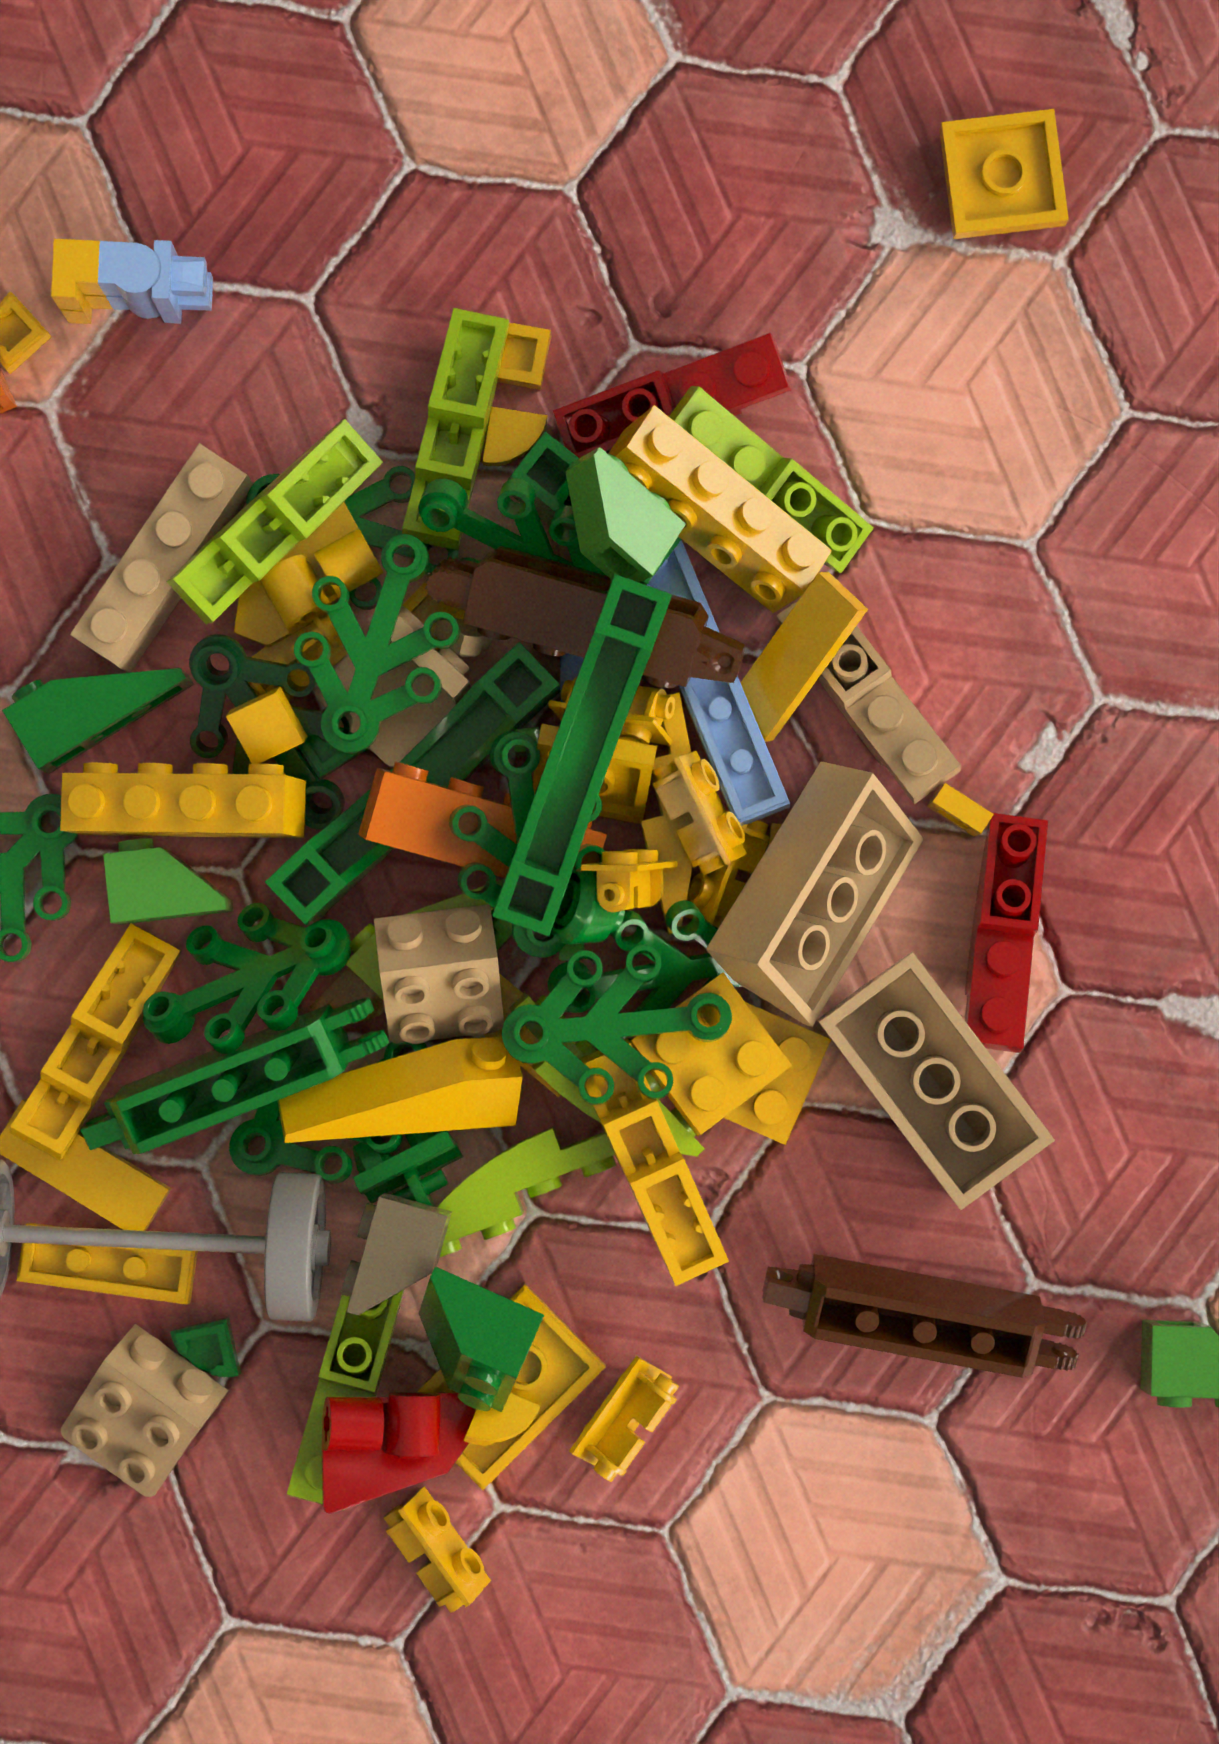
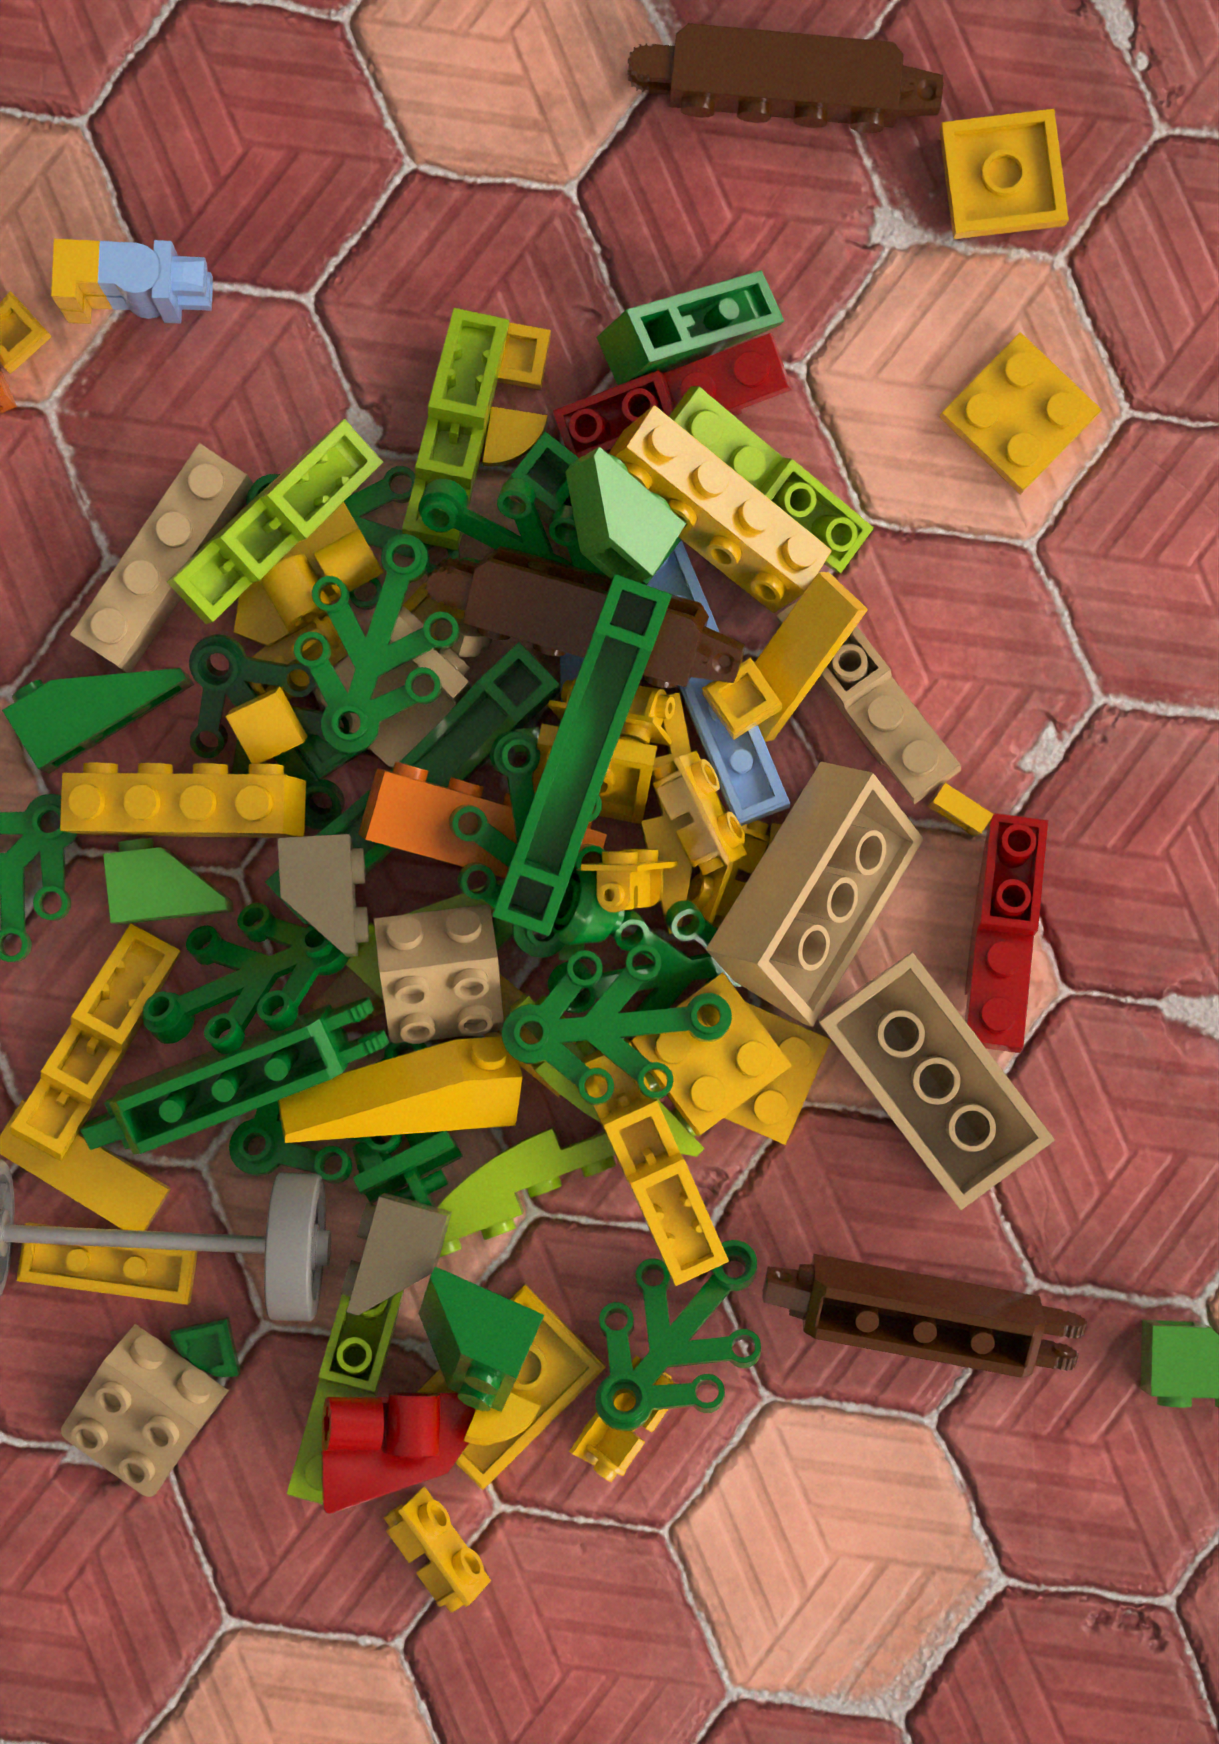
(320, 883): none -> dark tan slope
(672, 1344): none -> green plant
(688, 326): none -> green slope
(744, 702): none -> yellow tile
(786, 77): none -> reddish brown hinge
(1020, 413): none -> yellow plate

